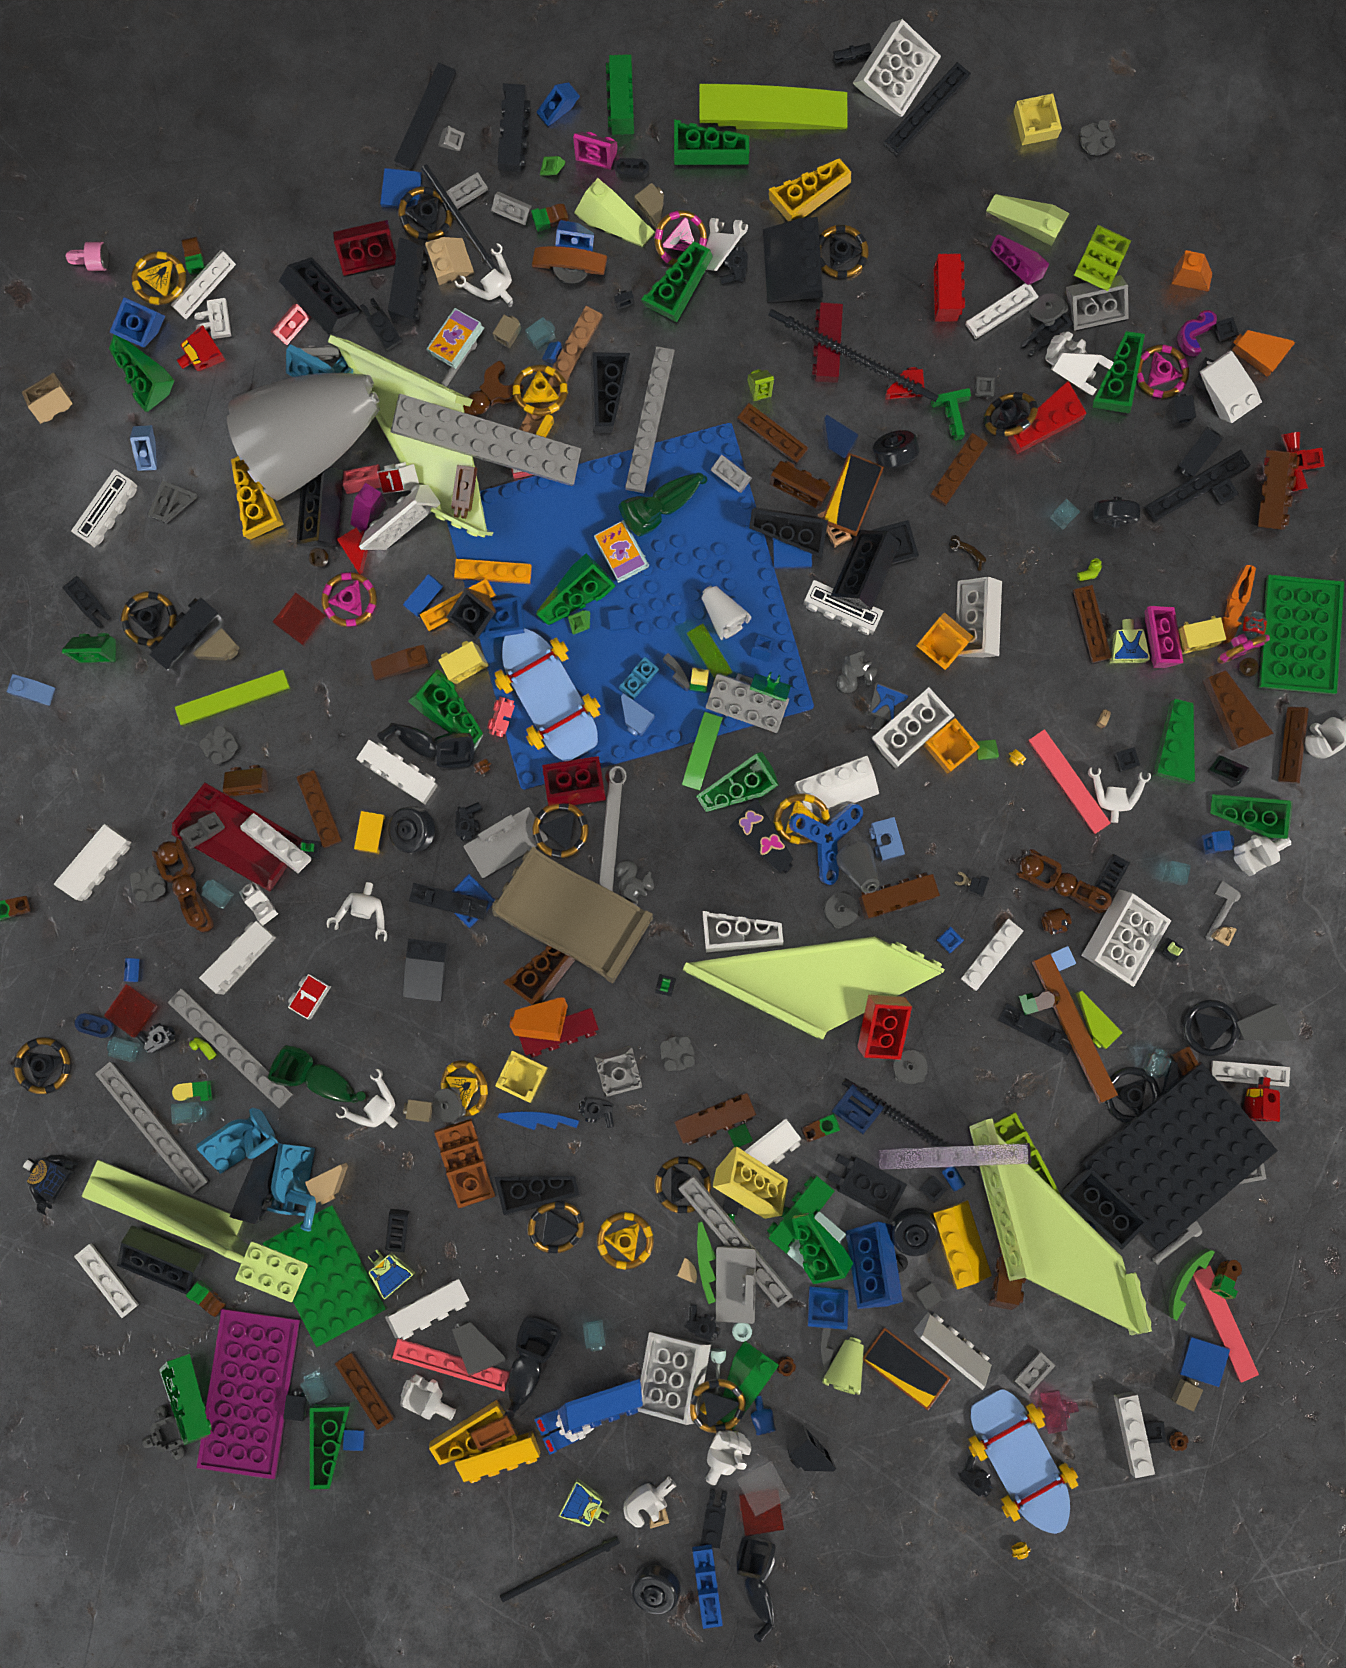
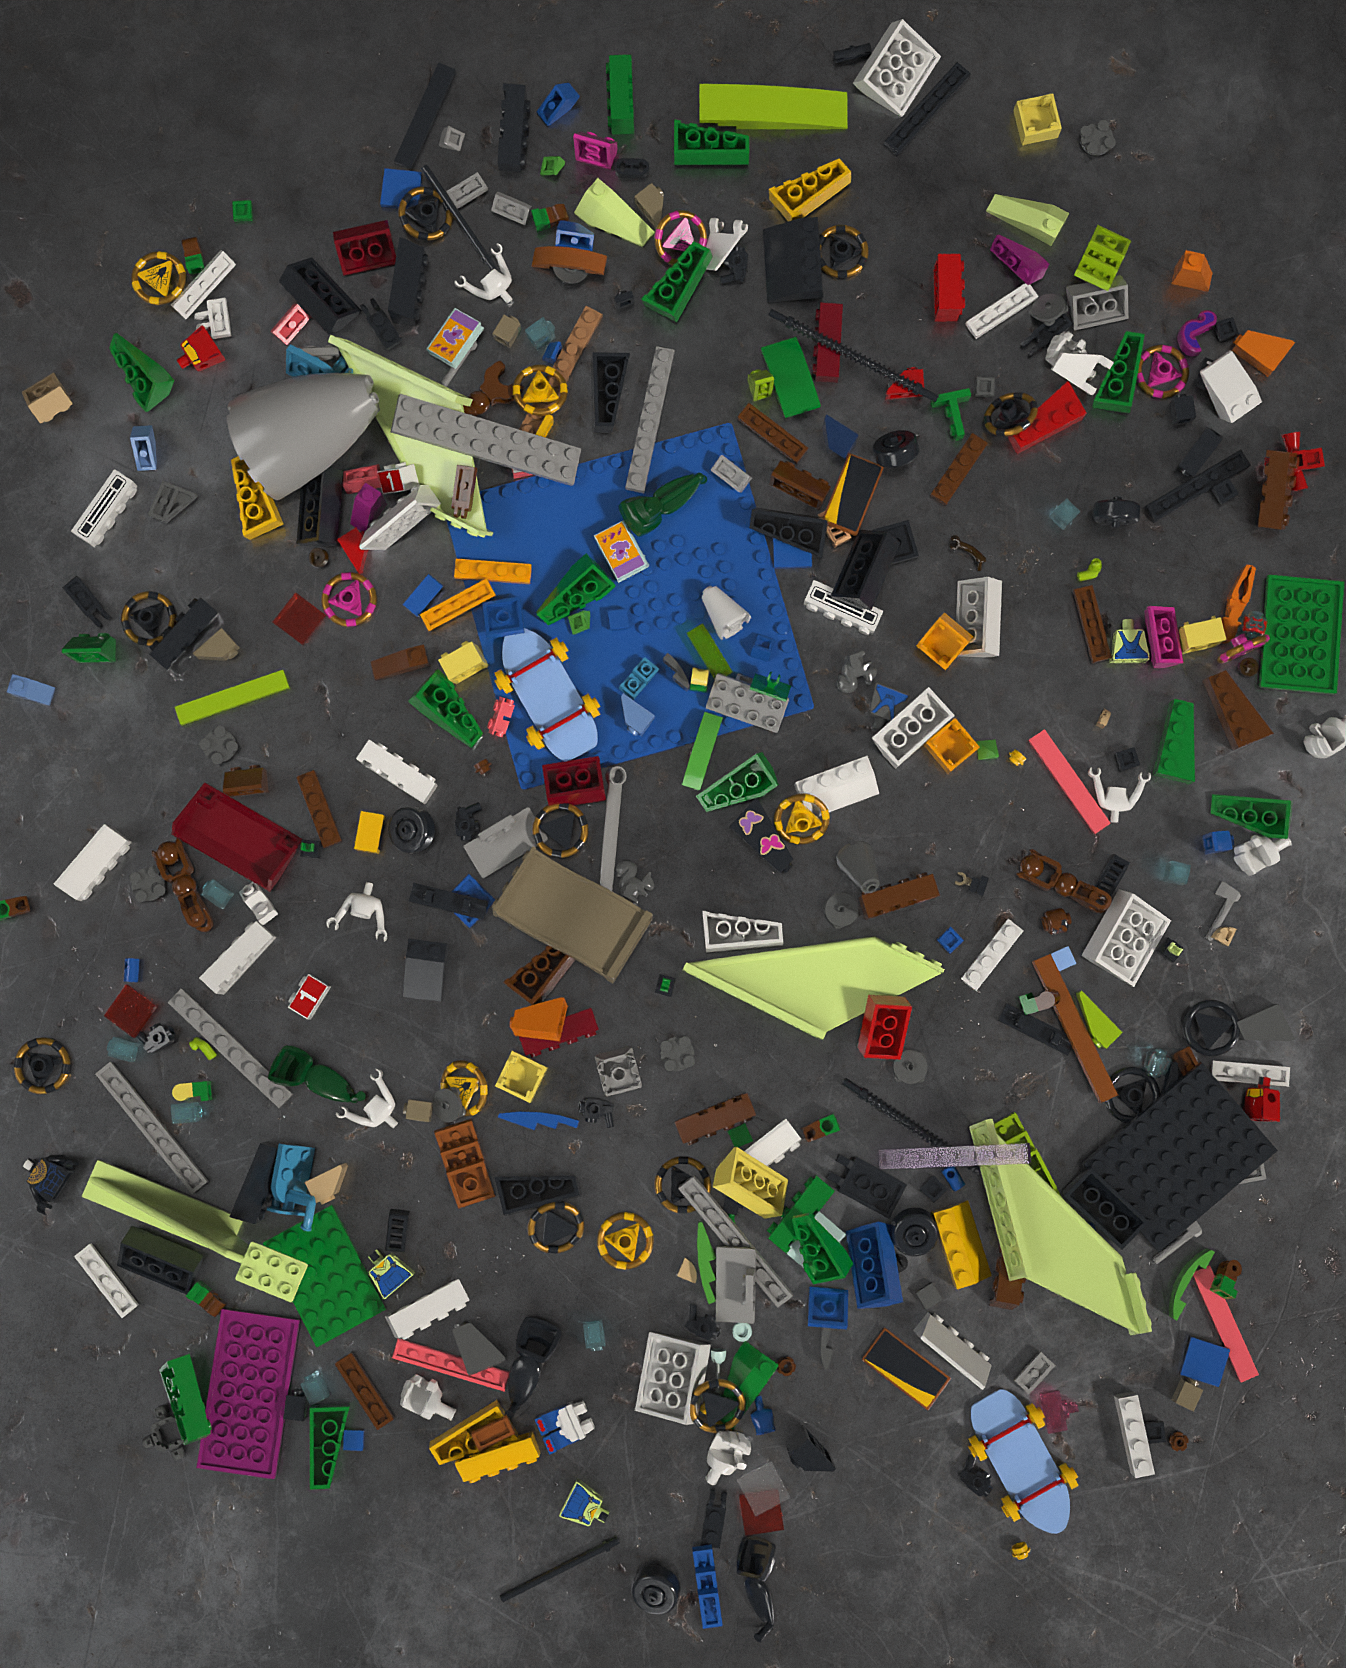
(93, 256): bright pink piece -> none
(95, 1025): dark blue plate -> none
(136, 323): blue slope -> none
(202, 830): dark grey slope -> none
(237, 1141): dark azure plate -> none
(242, 210): none -> green tile
(275, 843): white plate -> none
(449, 259): tan slope -> none
(449, 749): black piece -> none
(472, 612): black slope -> none
(601, 1407): blue slope -> none
(649, 1499): white piece -> none
(663, 1519): tan tile -> none
(791, 377): none -> green slope
(835, 829): blue piece -> none
(846, 1368): yellowish green cone -> none
(853, 1113): dark blue plate -> none
(889, 828): medium blue brick -> none
(1229, 771): black slope -> none
(1293, 745): reddish brown plate -> none

